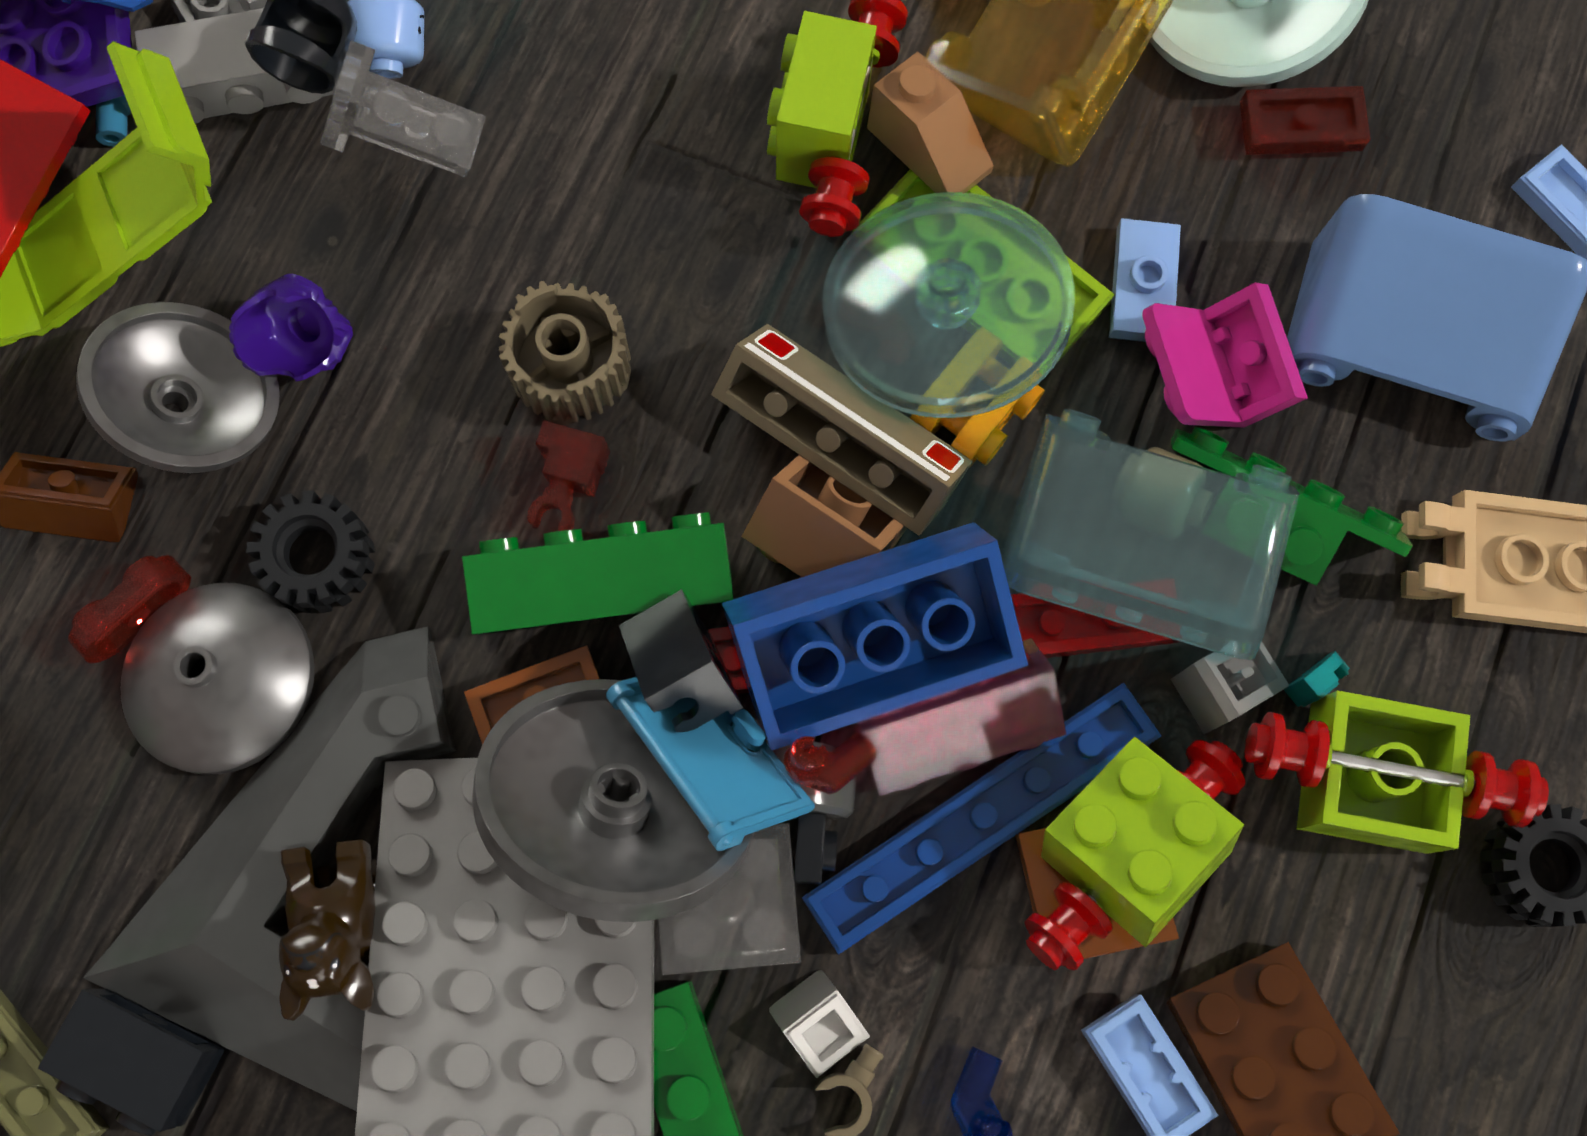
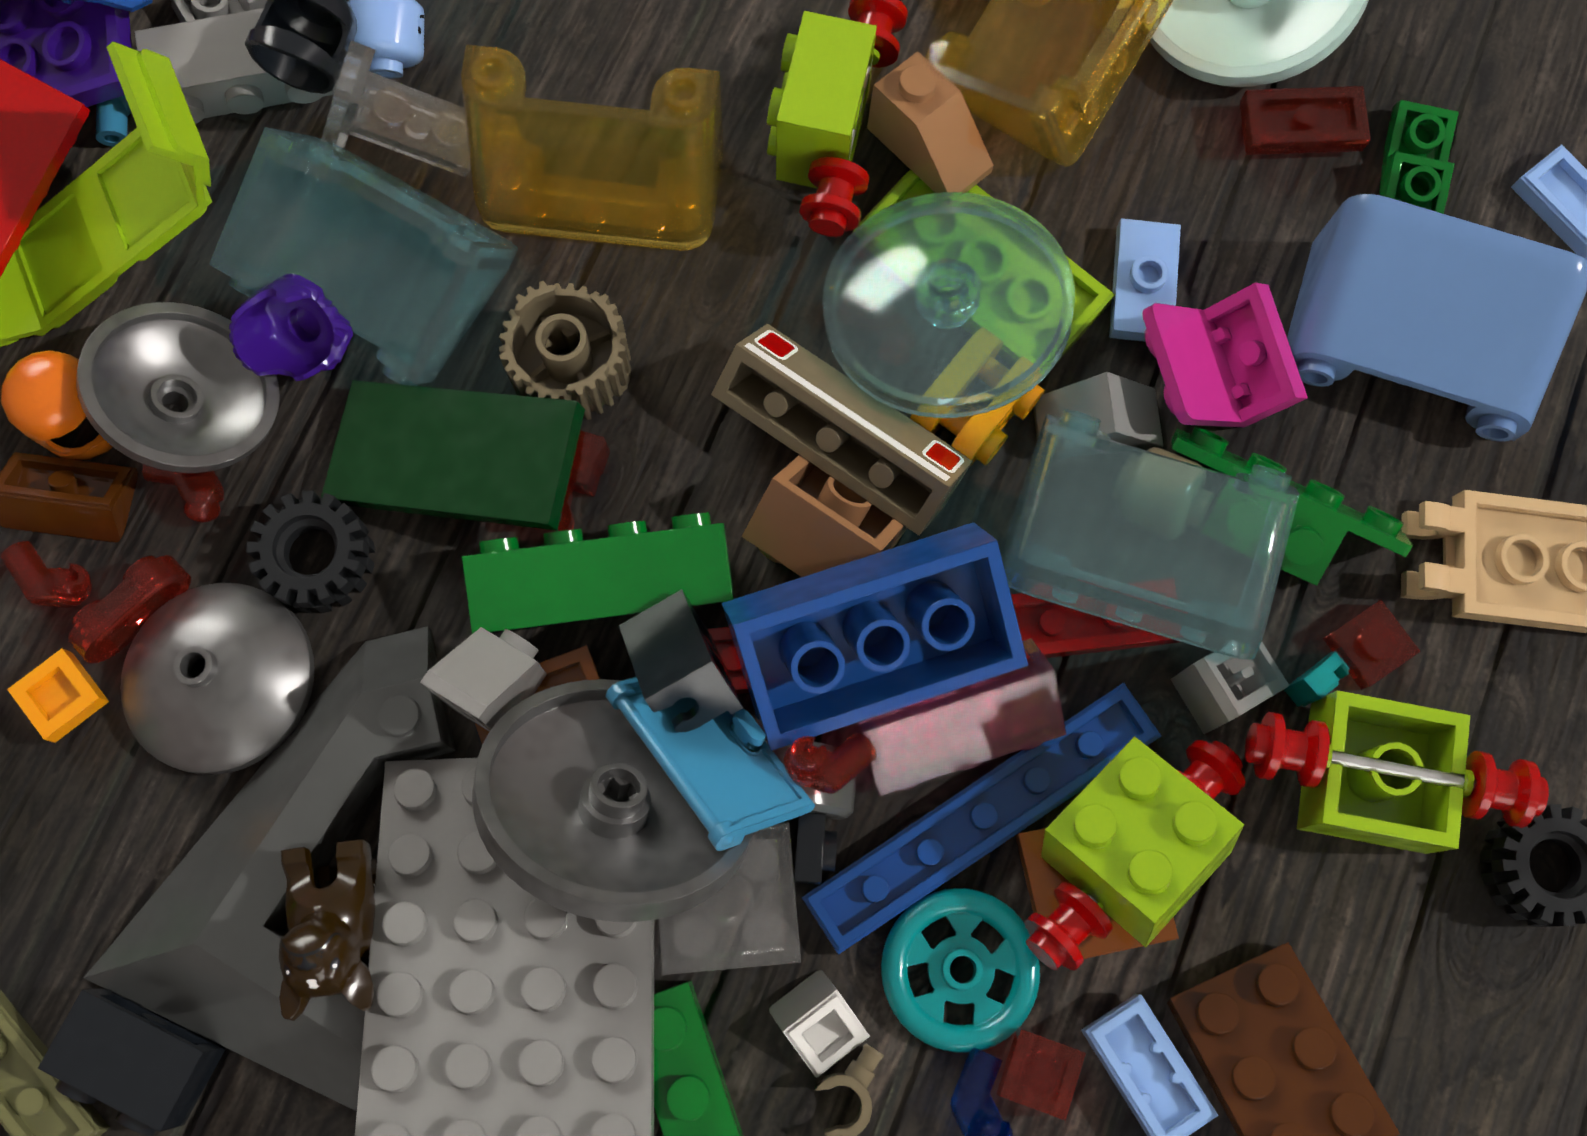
(44, 402): none -> orange helmet
(46, 585): none -> clear red arm
(58, 695): none -> light orange plate
(200, 490): none -> clear red arm
(378, 248): none -> clear light blue windscreen
(455, 453): none -> dark green tile
(486, 676): none -> light grey slope
(593, 166): none -> clear yellow windscreen
(925, 1013): none -> teal plate
(1041, 1074): none -> clear red plate
(1124, 407): none -> light grey slope
(1372, 644): none -> clear red plate
(1418, 155): none -> green slope

